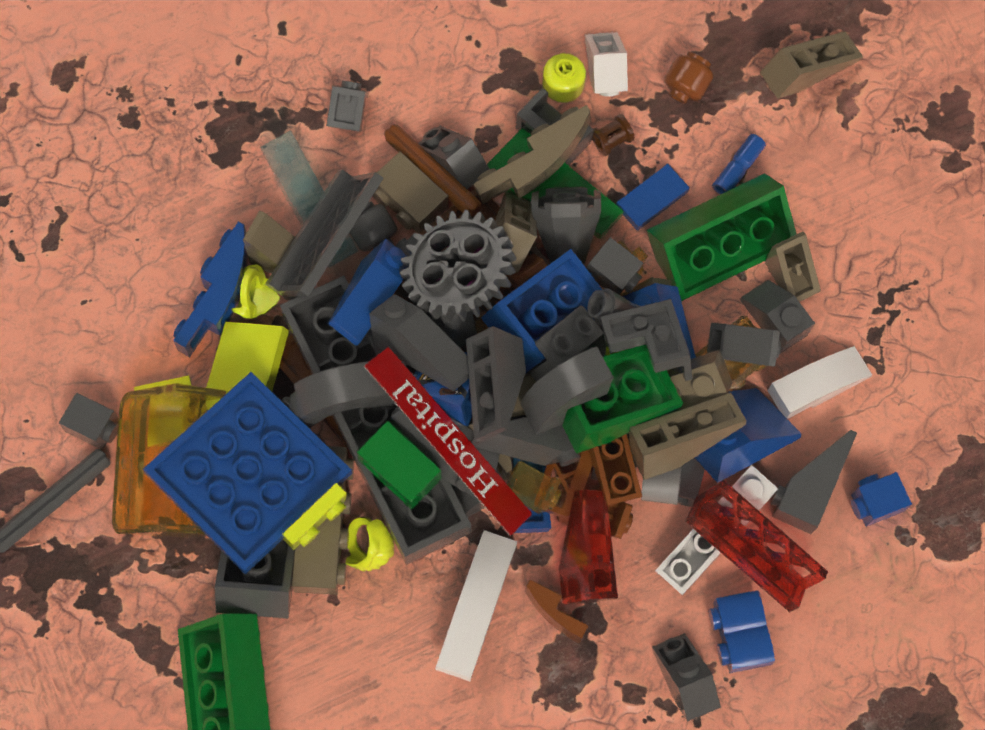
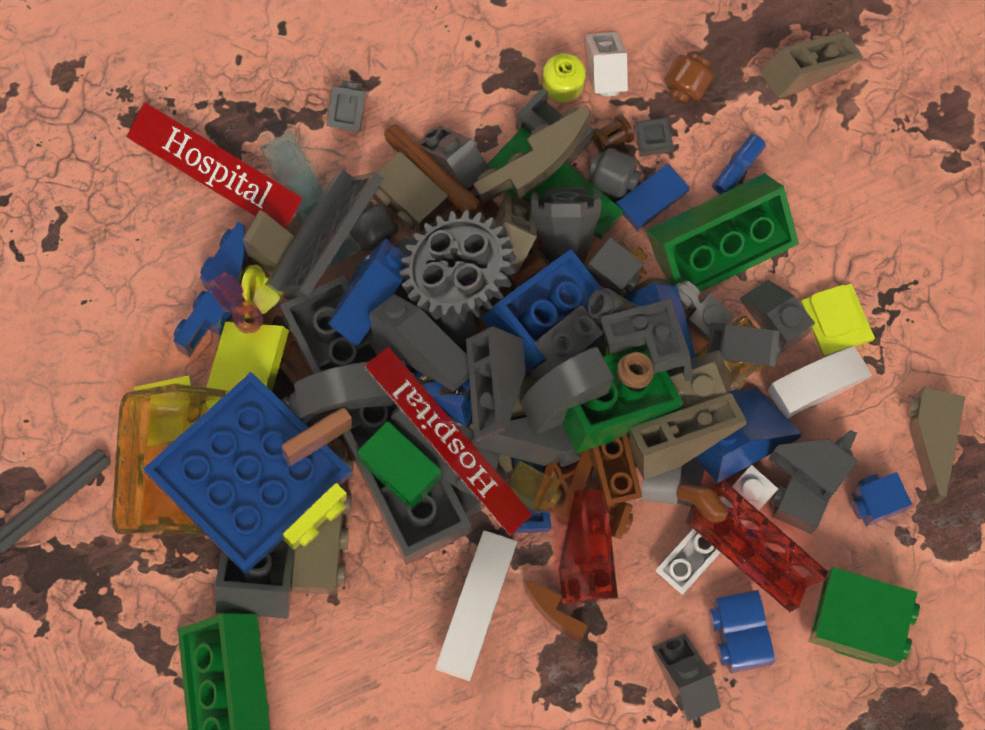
(90, 421): dark grey brick -> none
(213, 166): none -> red sticker
(229, 296): none -> clear pink plate
(316, 436): none -> nougat tile
(380, 545): neon yellow piece -> none
(614, 172): none -> dark grey head
(638, 362): none -> medium nougat plate
(653, 137): none -> dark grey tile
(704, 312): none -> light grey plate
(705, 500): none -> dark orange arm
(793, 267): dark tan slope -> none
(816, 464): none -> dark grey slope
(837, 319): none -> neon yellow piece
(864, 618): none -> green brick
(935, 434): none -> dark tan slope

